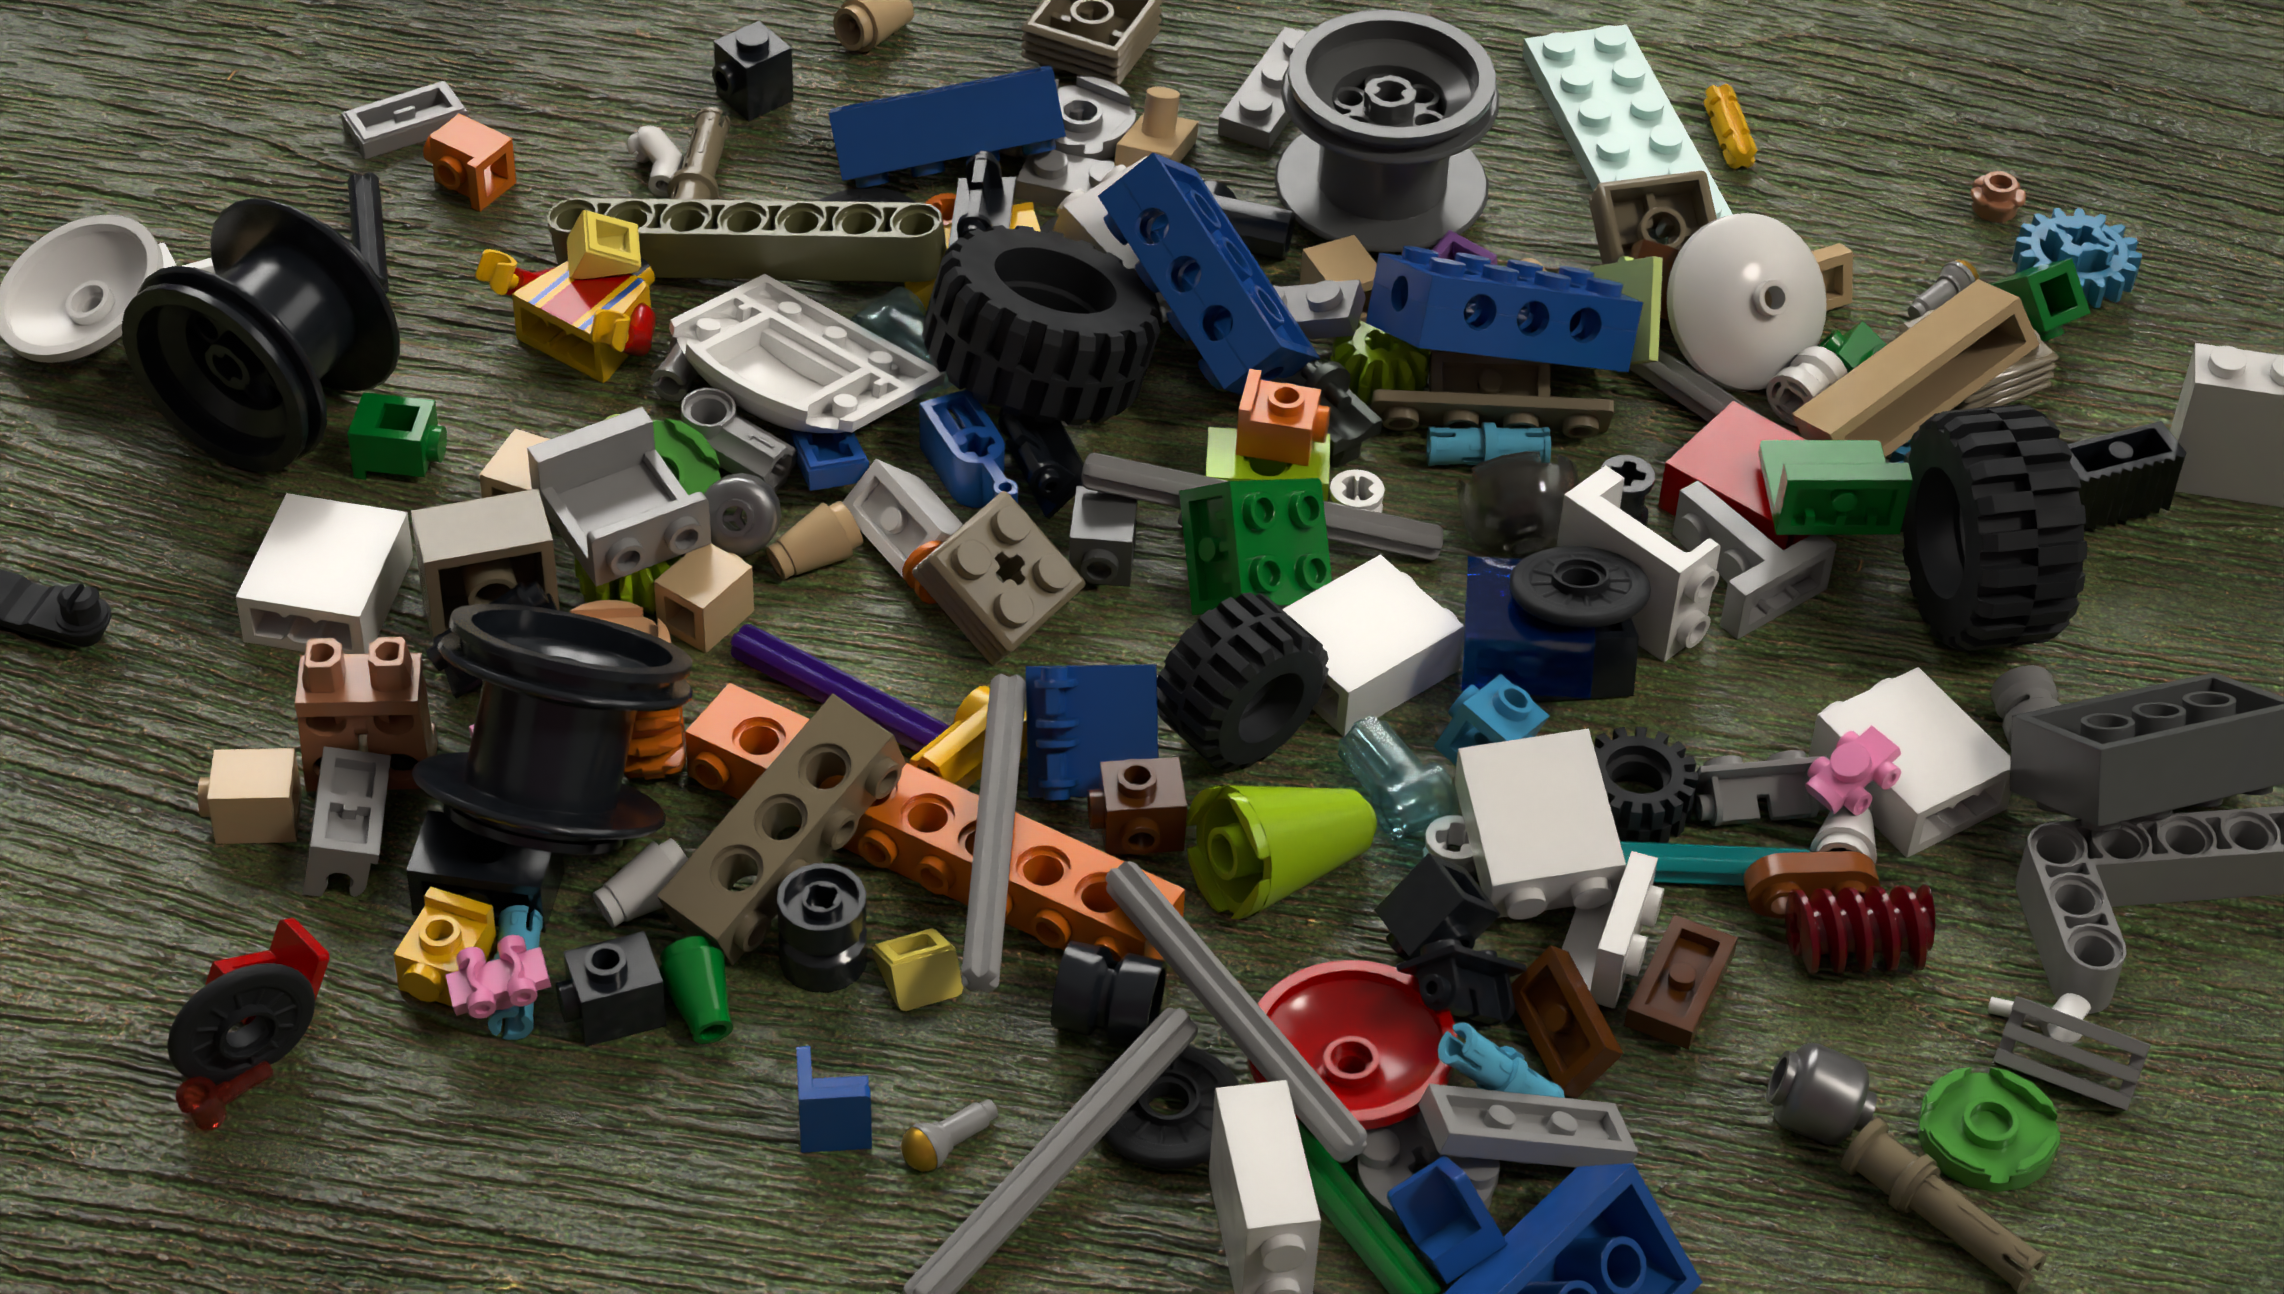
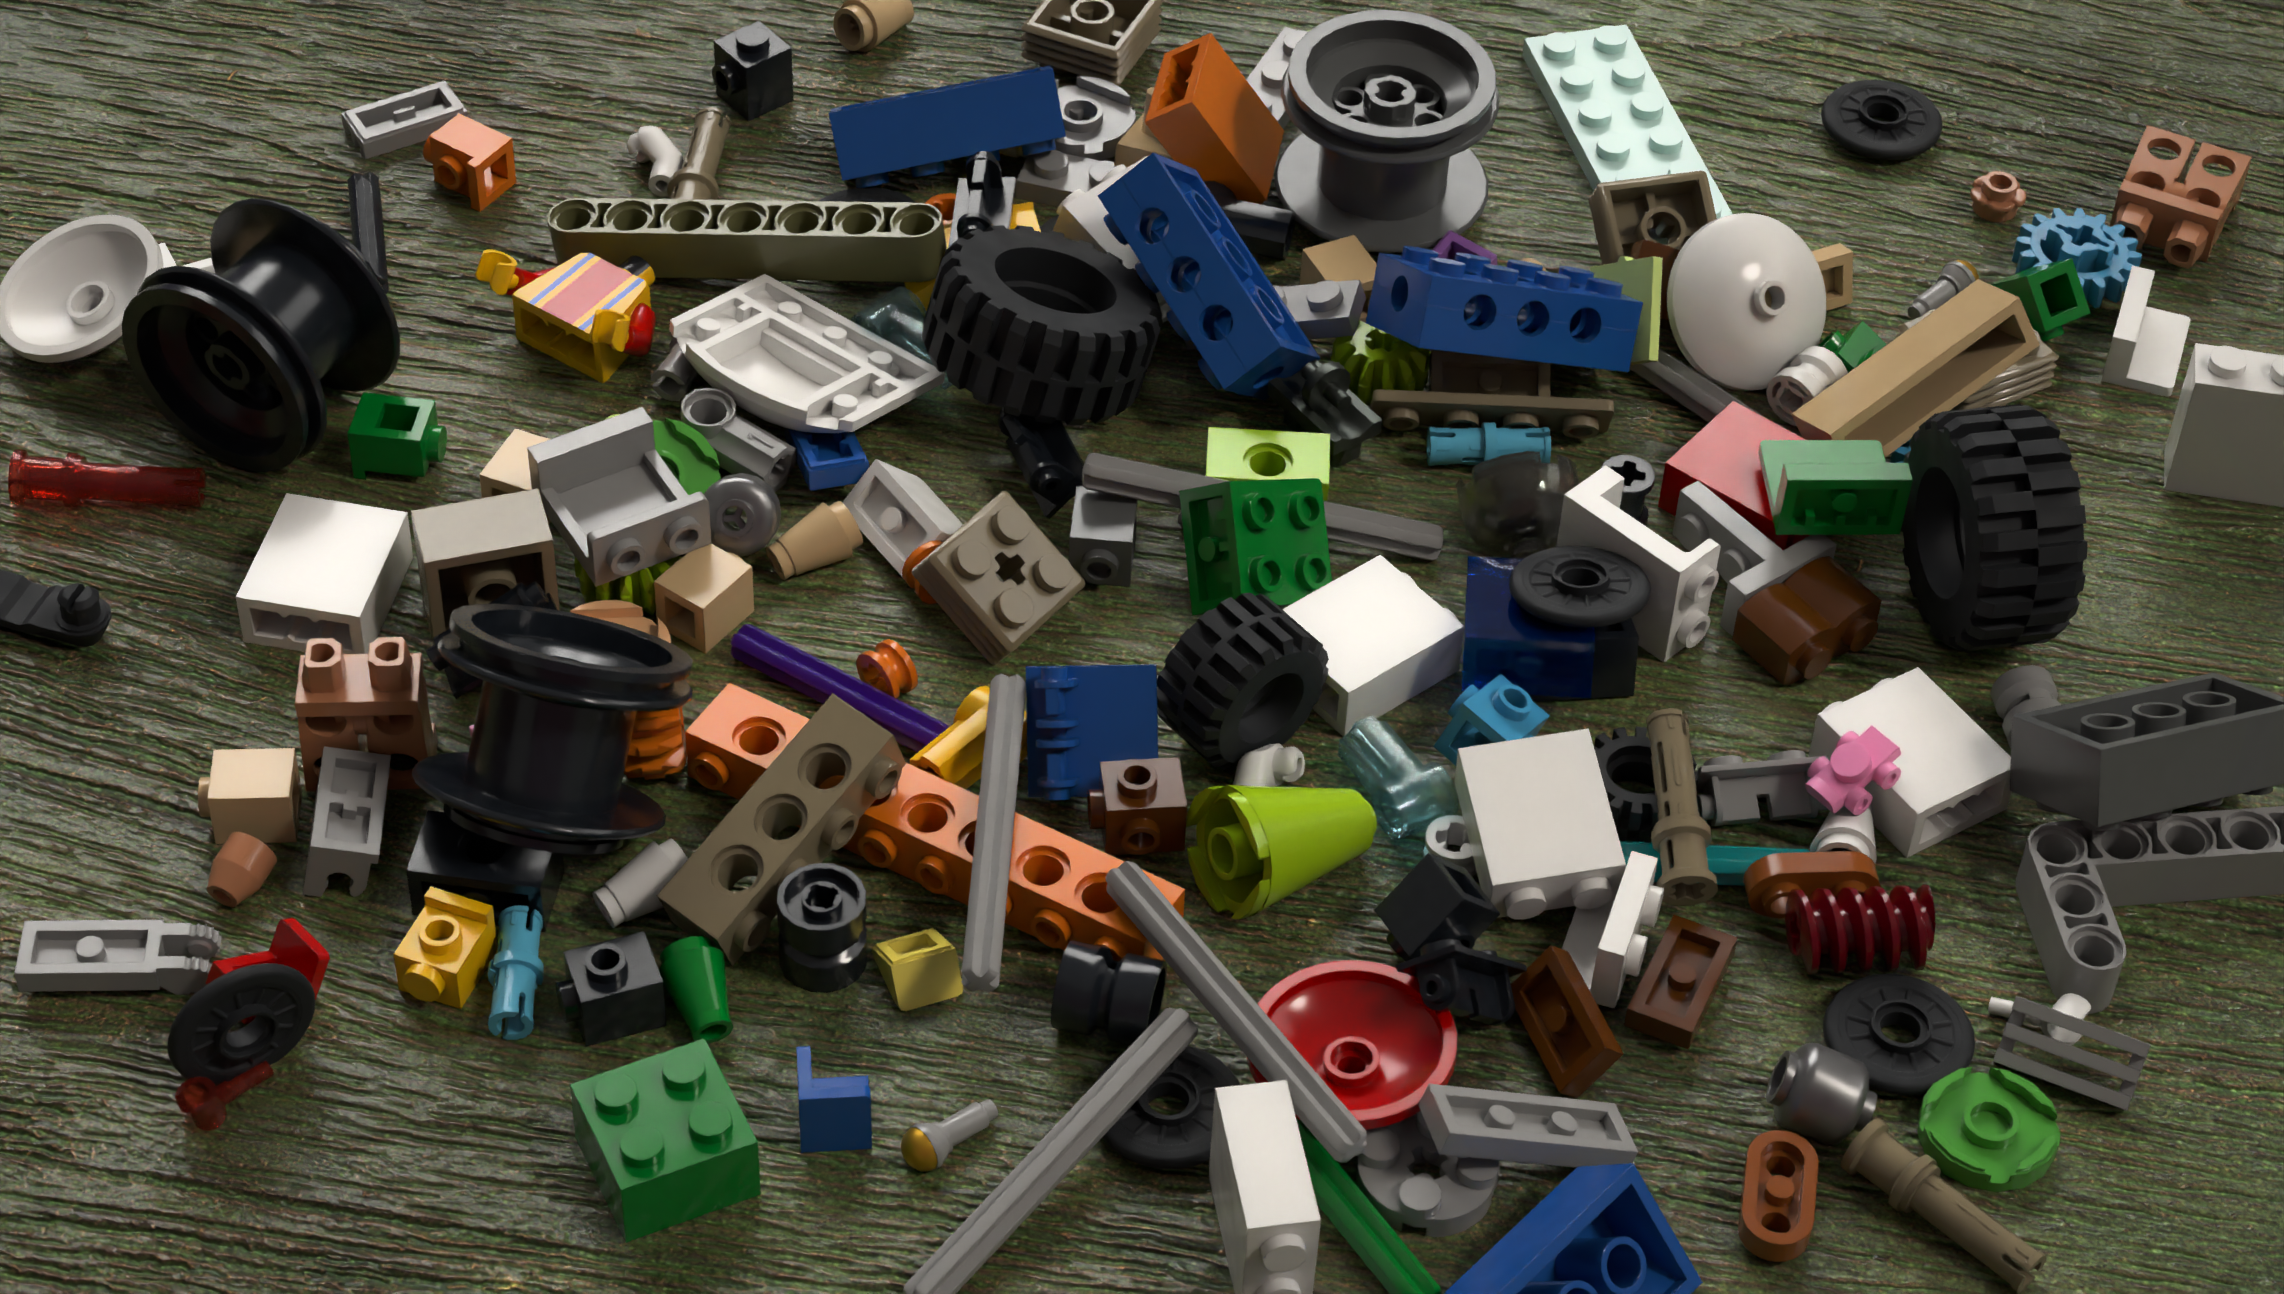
(76, 480): none -> clear red pin
(115, 955): none -> light grey hinge
(239, 869): none -> nougat hose
(497, 984): bright pink piece -> none
(602, 247): light yellow slope -> none
(665, 1139): none -> green brick
(888, 668): none -> orange bush
(966, 450): blue piece -> none
(1214, 119): none -> orange brick
(1270, 766): none -> white arm
(1280, 421): orange brick -> none
(1357, 485): white bush -> none
(1446, 1219): blue panel -> none
(1492, 1065): medium azure pin -> none
(1680, 831): none -> dark tan pin
(1730, 126): yellow axle -> none
(1778, 1200): none -> dark orange plate
(1807, 621): none -> reddish brown brick
(1849, 121): none -> black wheel
(1875, 1001): none -> black wheel
(2127, 473): black brick -> none
(2145, 341): none -> white panel
(2174, 209): none -> nougat hips

